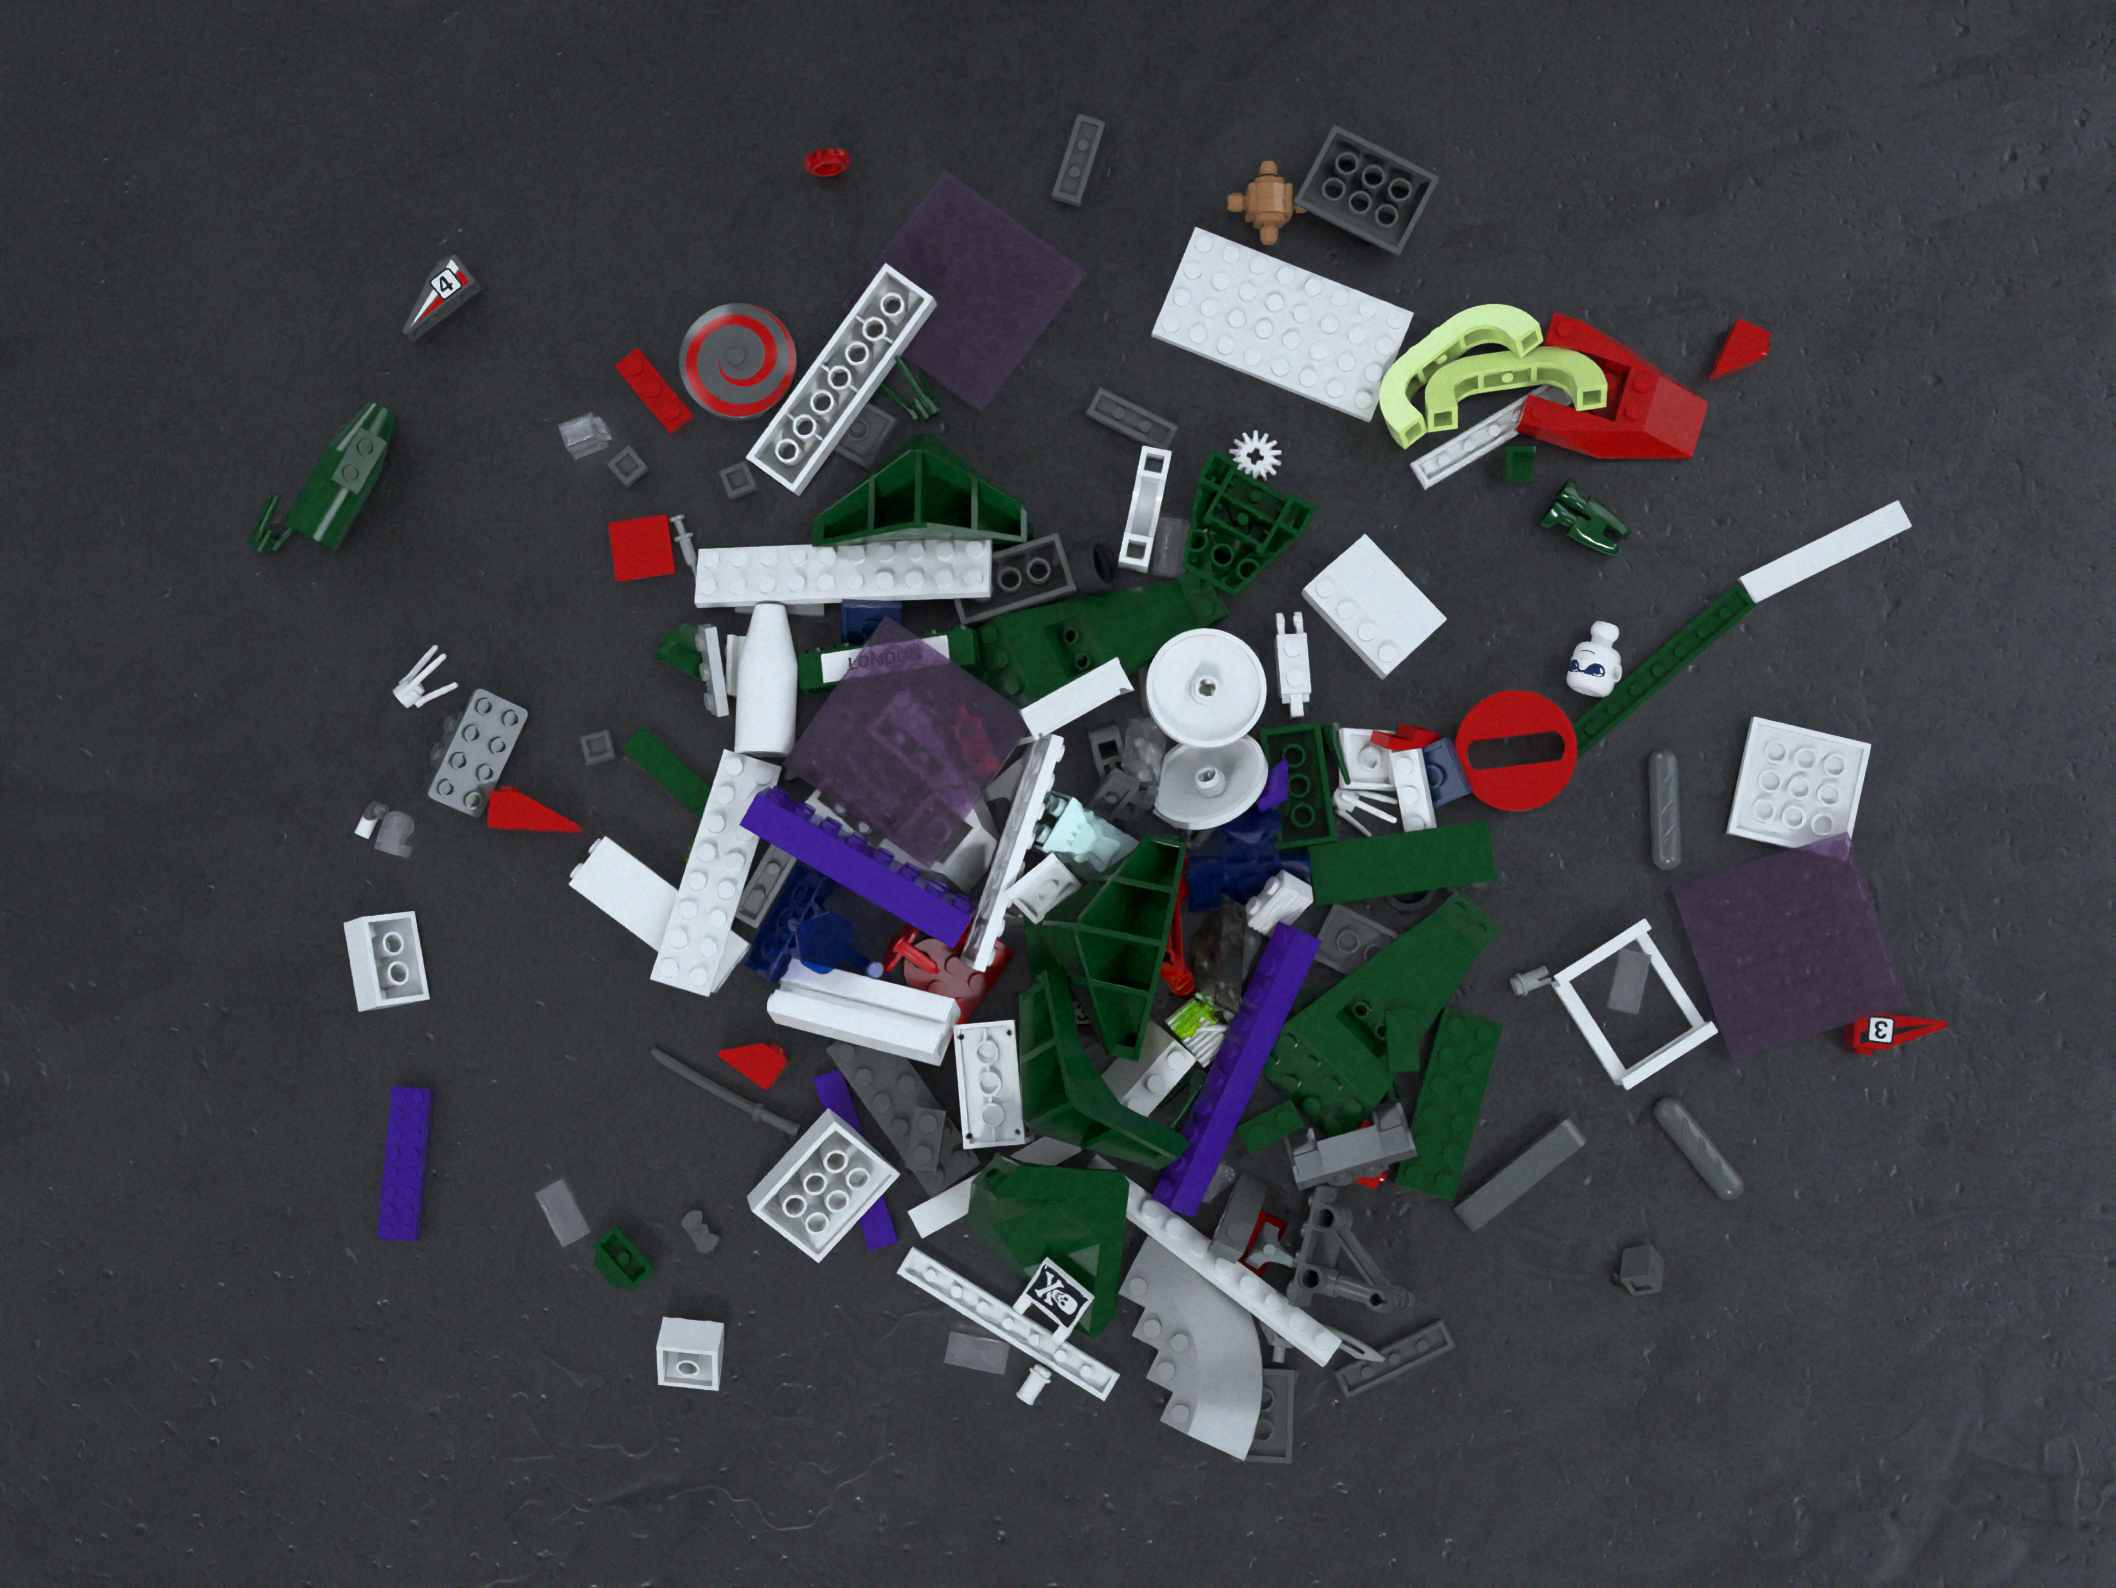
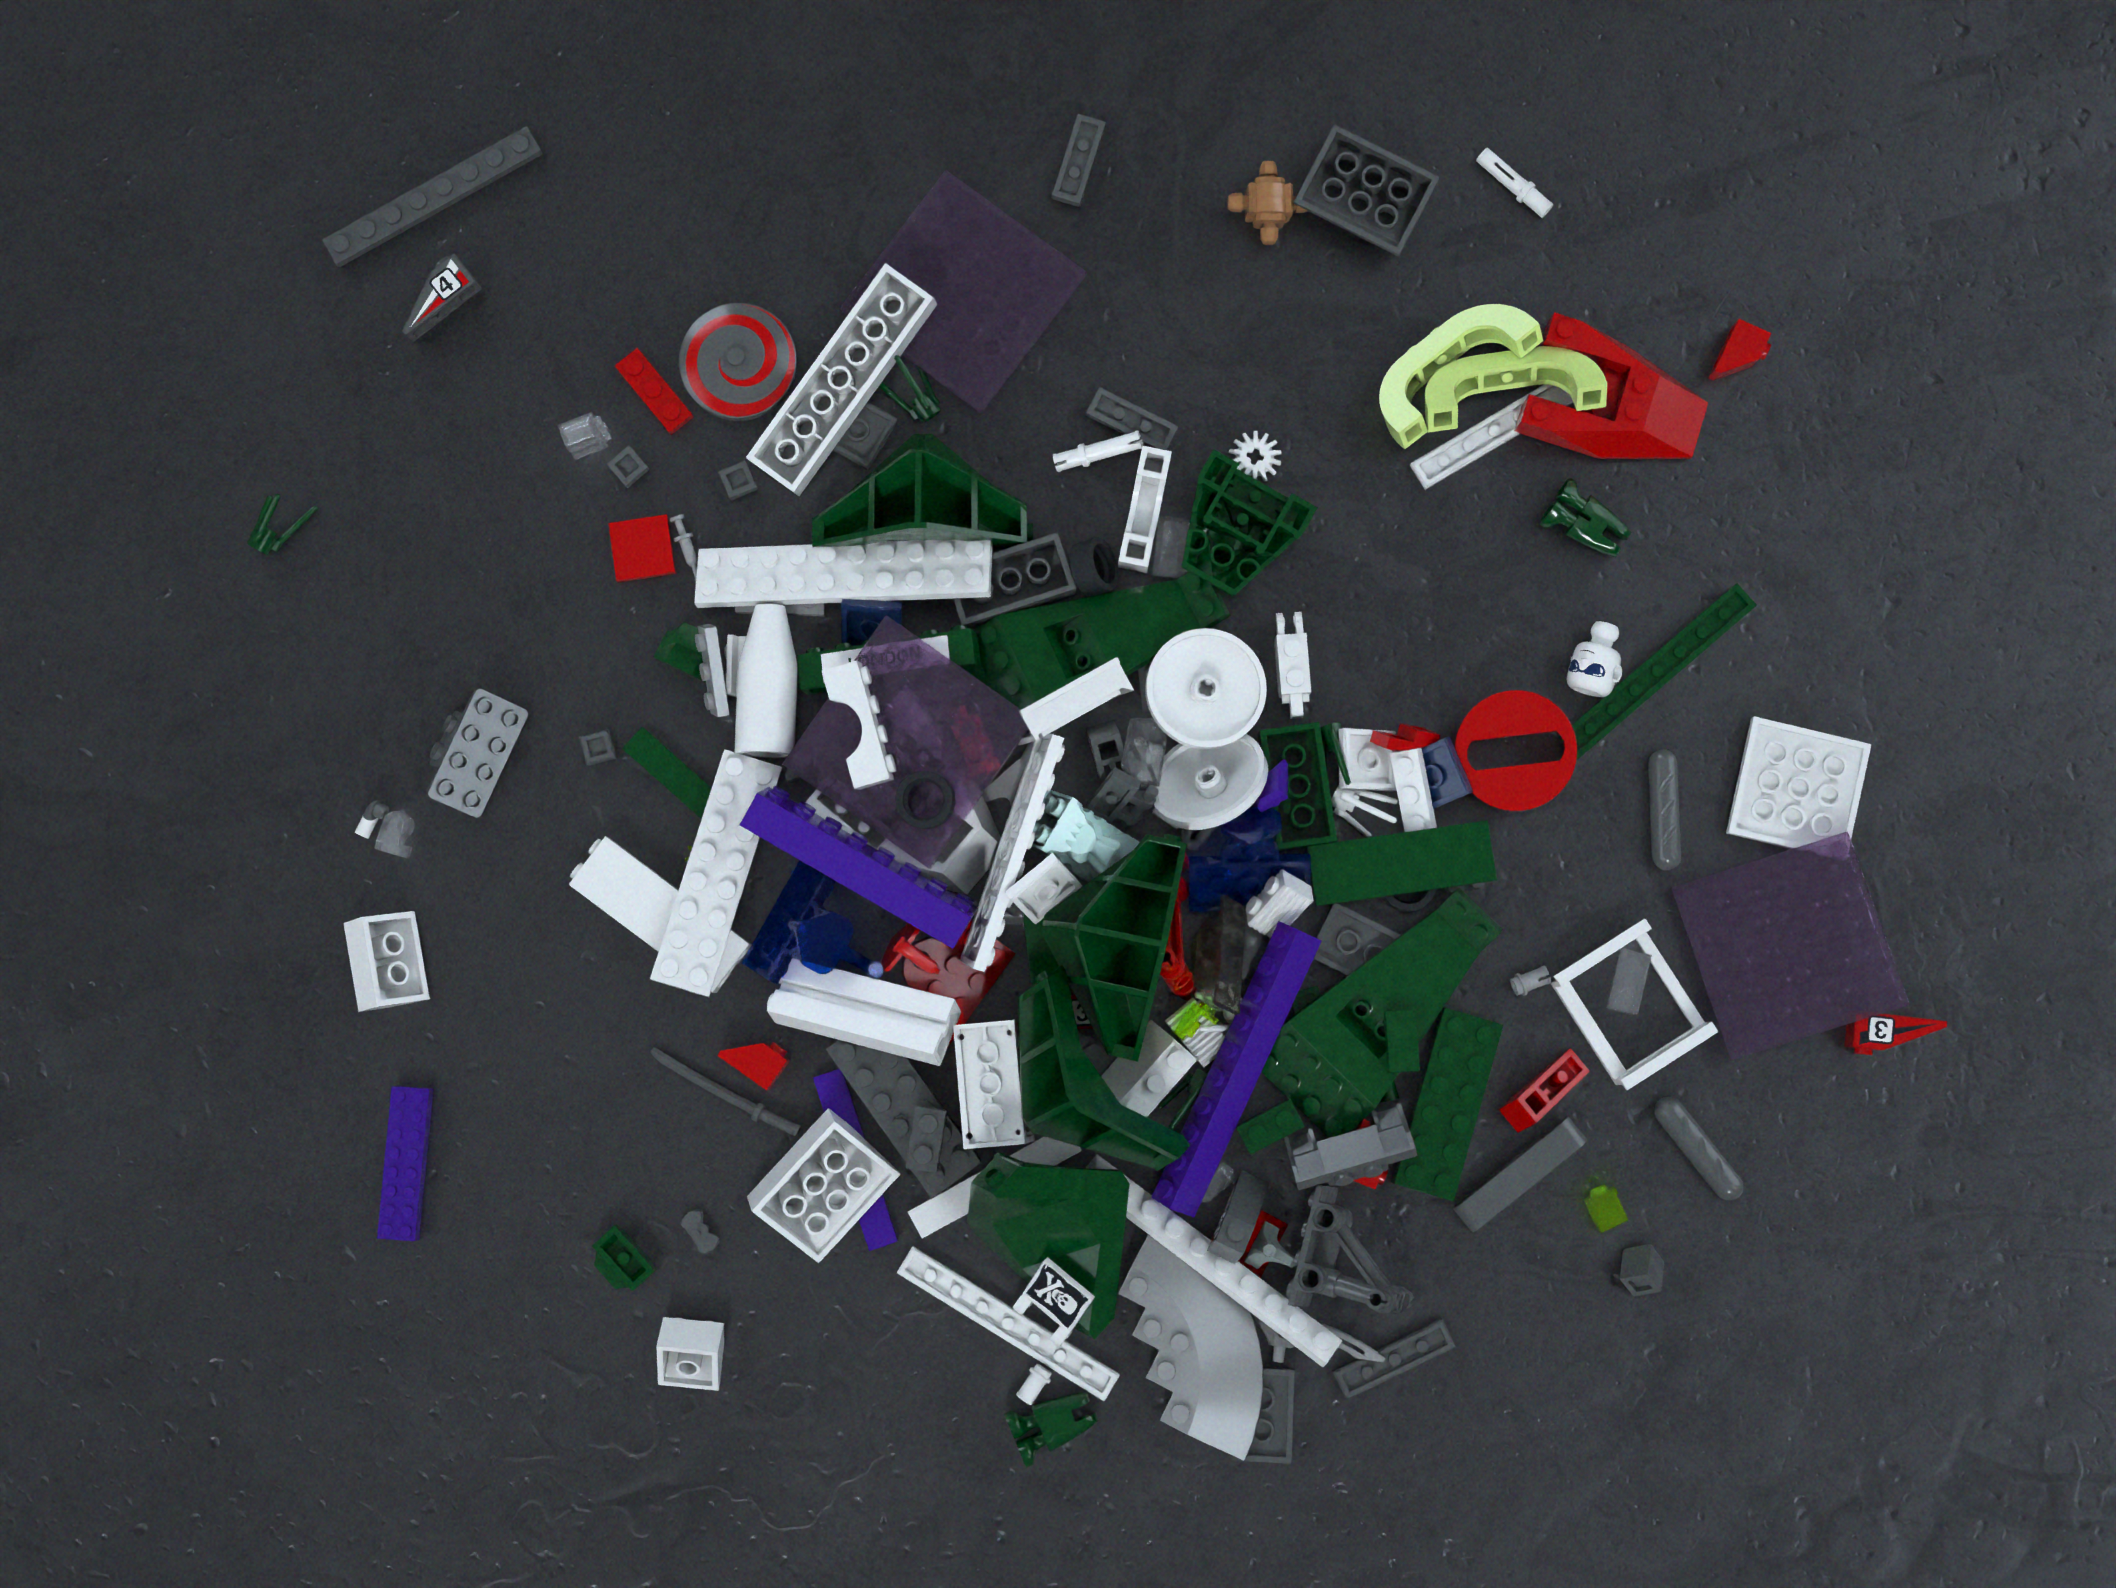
(343, 478): dark green piece -> none
(410, 688): white plant -> none
(432, 197): none -> dark grey plate
(520, 812): red slope -> none
(562, 1213): clear tile -> none
(765, 886): light grey plate -> none
(827, 162): red gear -> none
(869, 762): none -> white arch
(902, 799): none -> black tyre
(977, 1353): clear plate -> none
(1055, 1425): none -> dark green piece
(1097, 451): none -> white pin
(1282, 324): white plate -> none
(1373, 606): white slope -> none
(1514, 182): none -> white pin
(1517, 464): dark green panel -> none
(1544, 1091): none -> red slope
(1605, 1207): none -> clear neon green bracket
(1825, 552): white tile -> none

